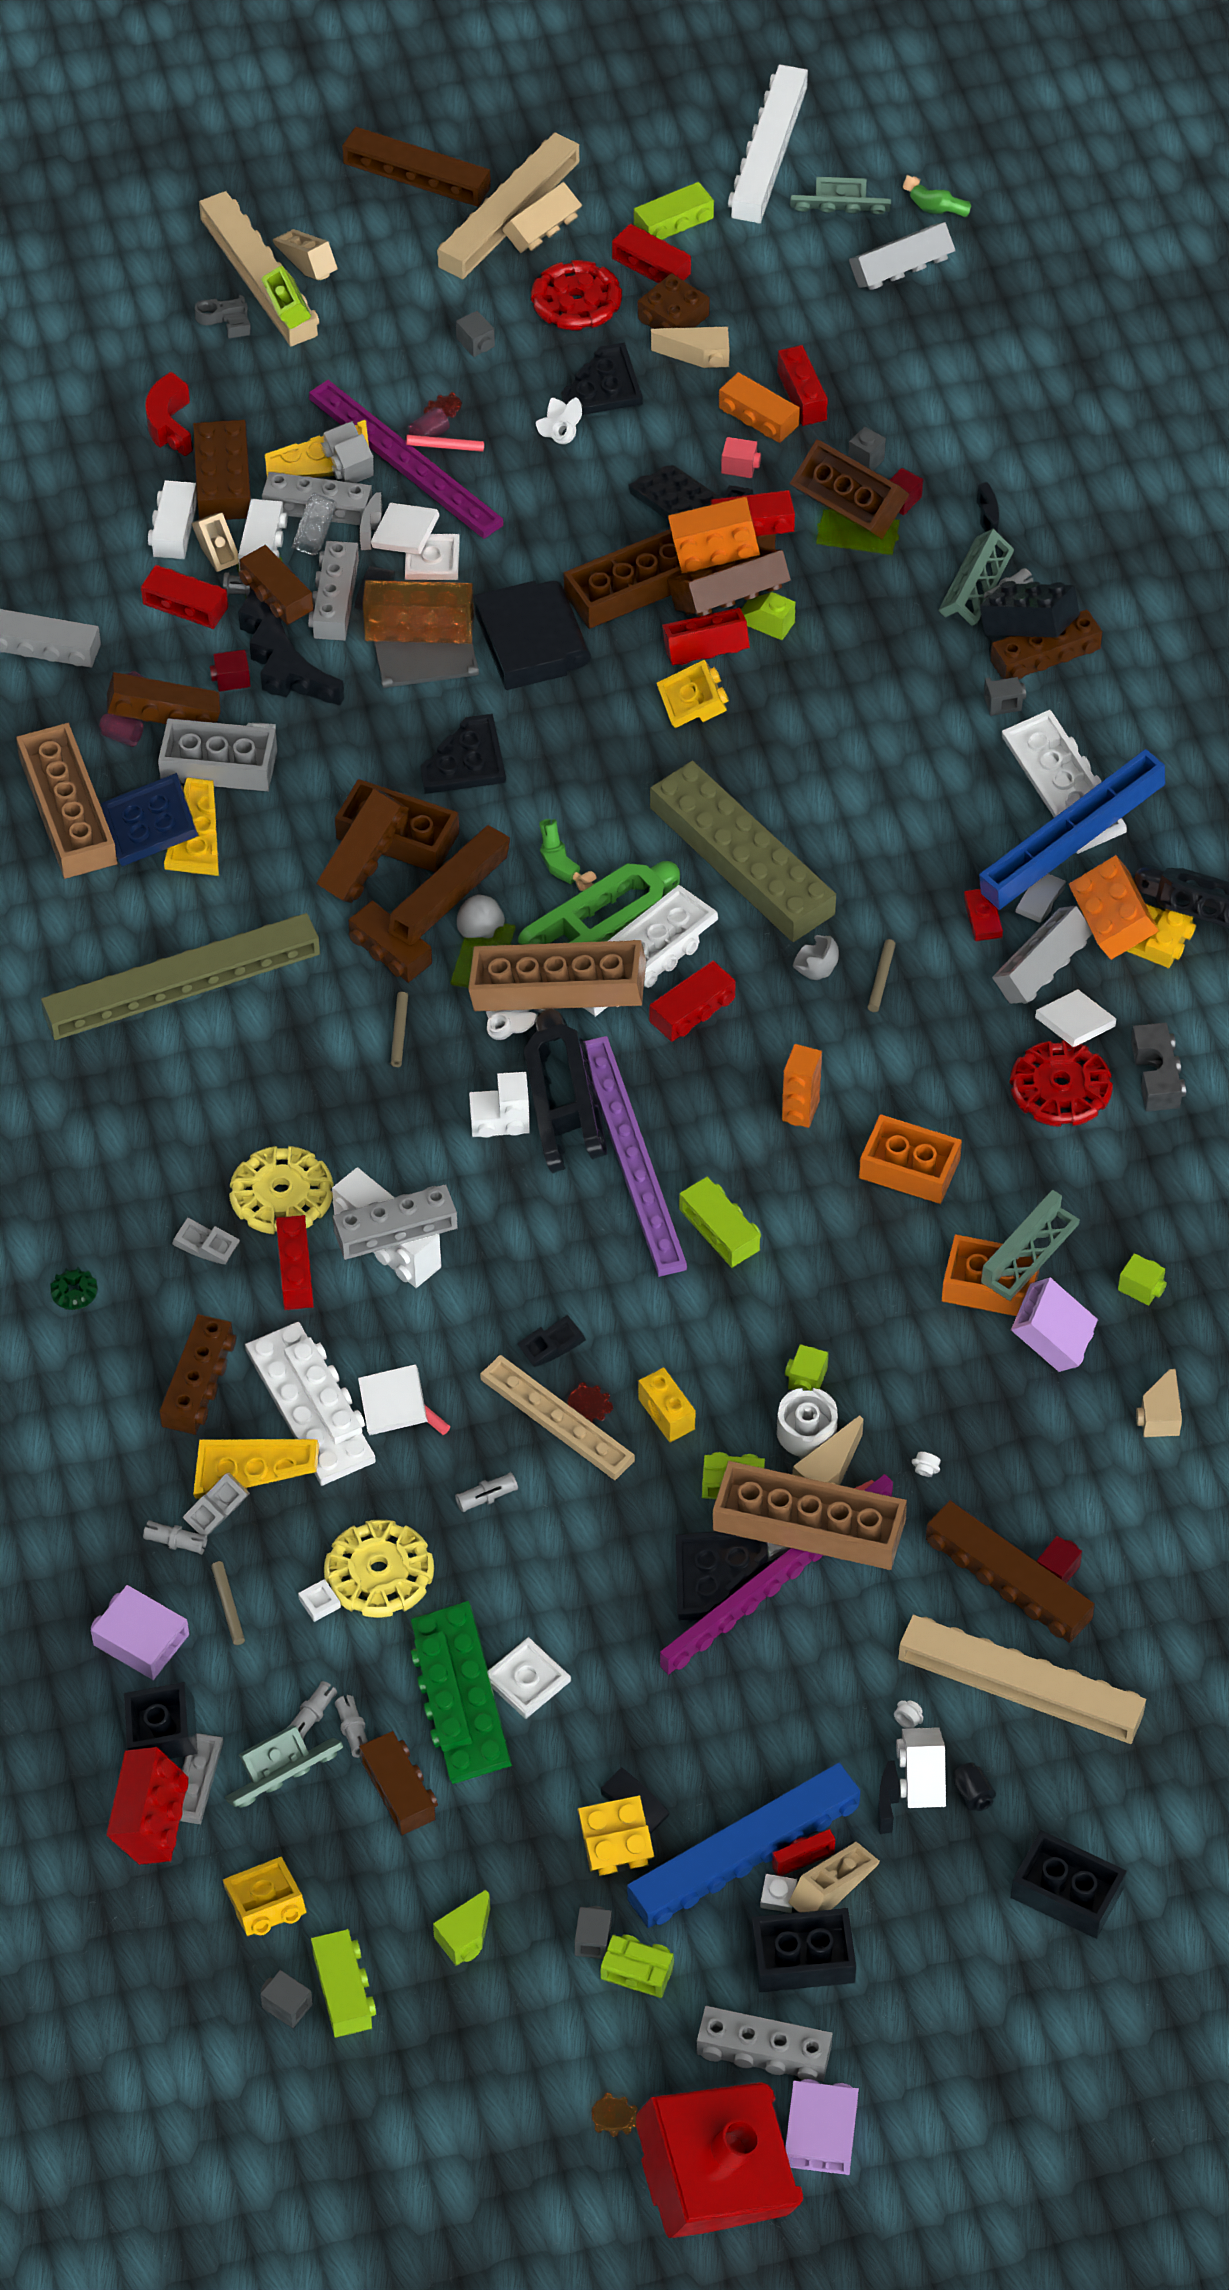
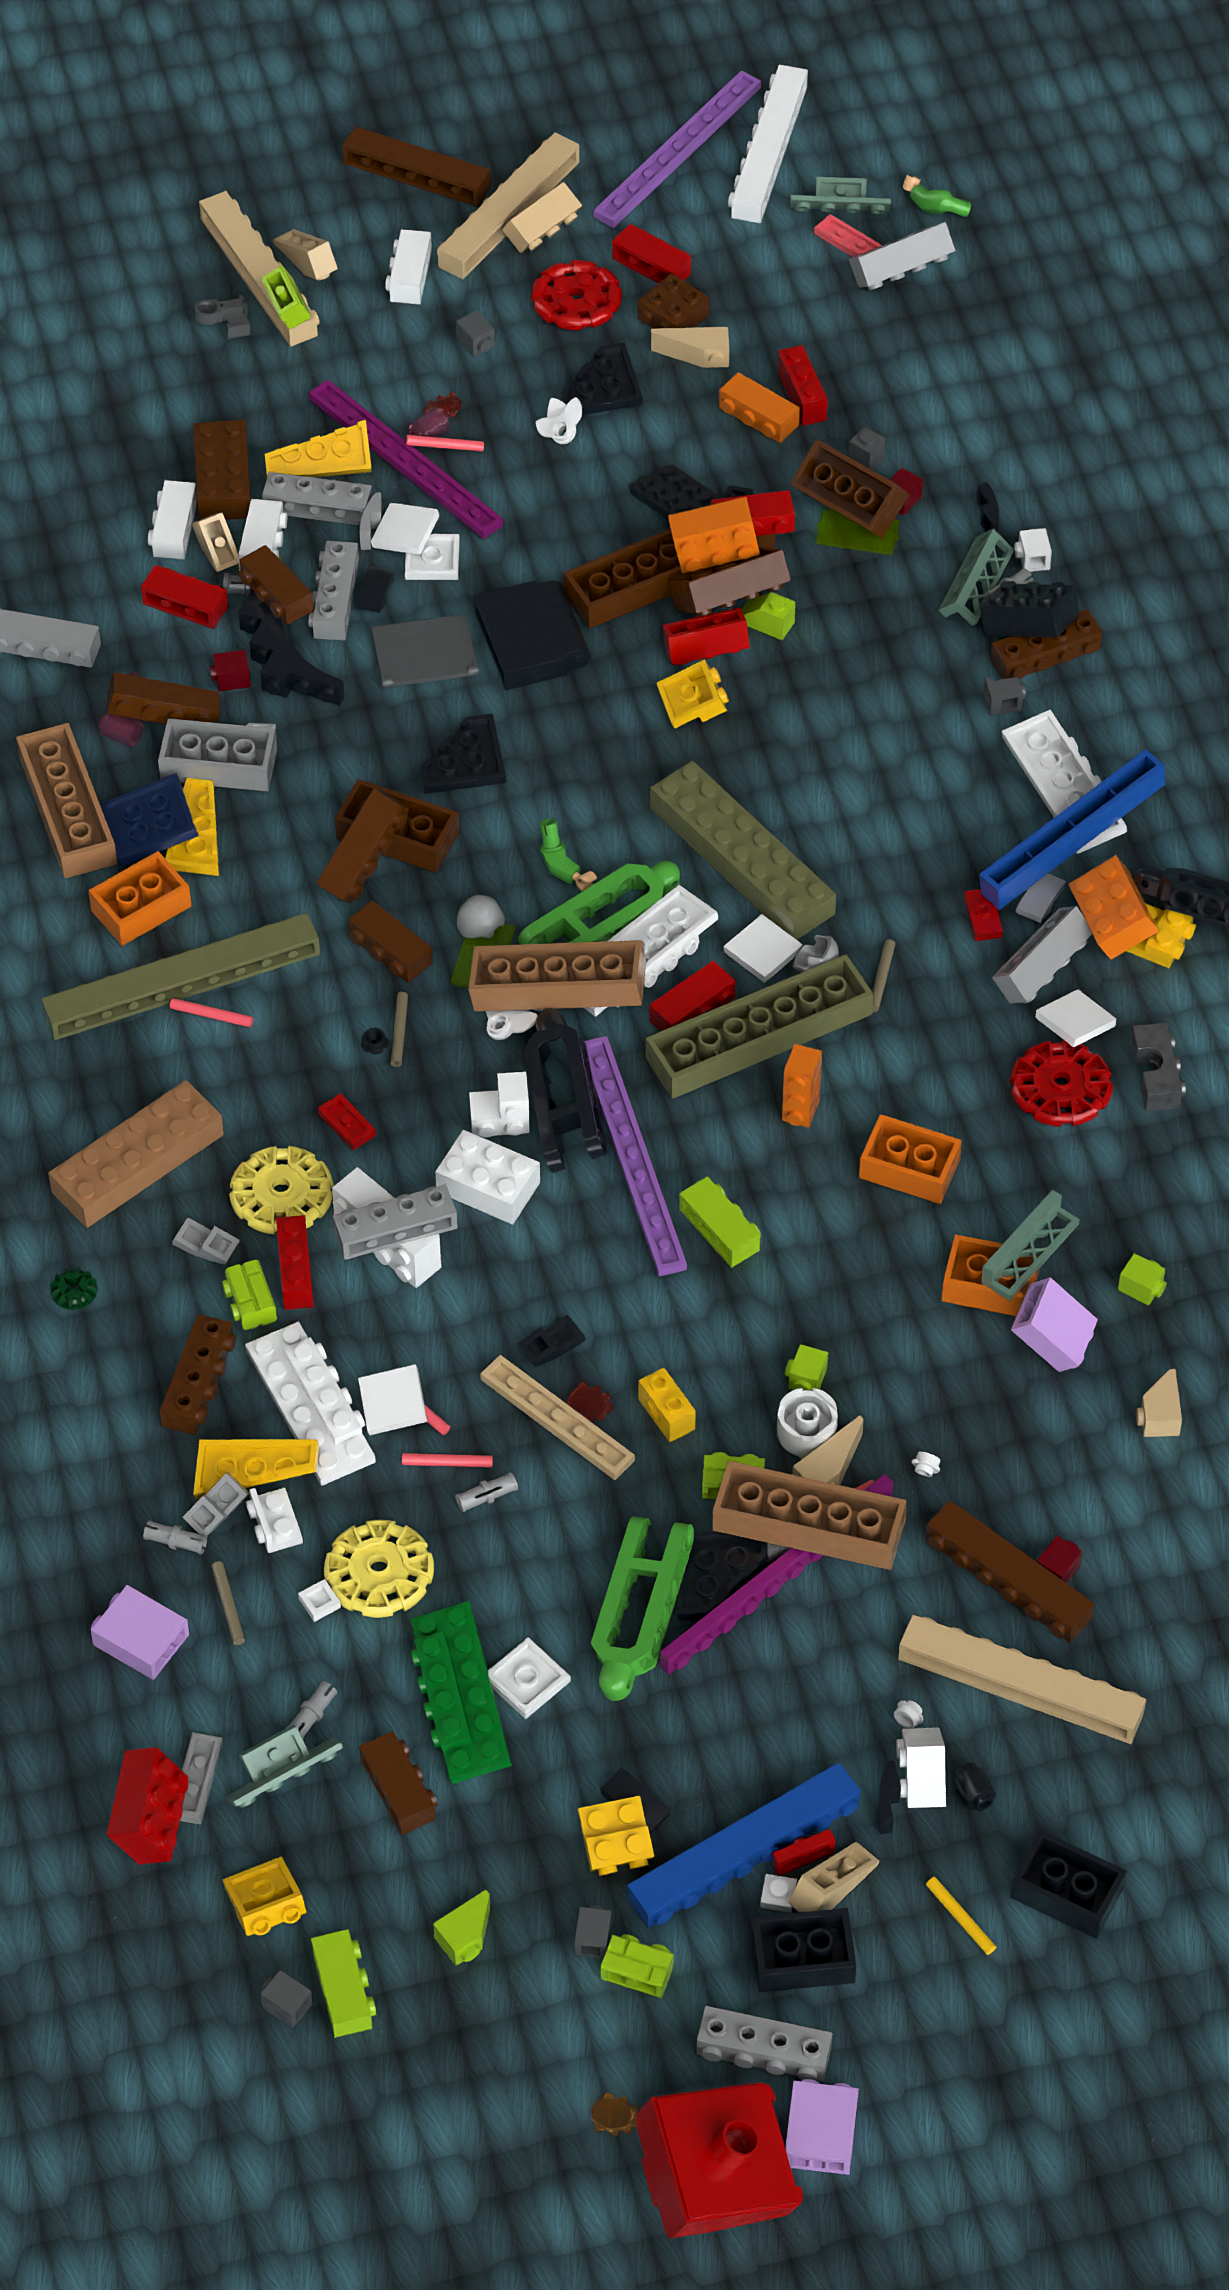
(136, 1153): none -> medium nougat brick
(140, 898): none -> orange brick
(162, 402): red arch -> none
(162, 1719): black brick -> none
(211, 1012): none -> coral bar
(250, 1295): none -> lime brick
(275, 1519): none -> white bracket
(314, 524): clear brick -> none
(346, 1121): none -> red plate
(349, 453): light grey brick -> none
(352, 1724): light grey pin -> none
(374, 1035): none -> black plate
(409, 266): none -> white brick
(418, 611): clear orange brick -> none
(447, 1460): none -> coral bar
(449, 885): reddish brown brick -> none
(488, 1176): none -> white brick
(621, 1664): none -> bright green piece
(675, 211): lime brick -> none
(676, 149): none -> medium lavender plate
(740, 457): coral brick -> none
(759, 1026): none -> olive brick
(763, 948): none -> white tile
(844, 236): none -> coral tile
(961, 1915): none -> yellow bar
(1034, 549): none -> white brick

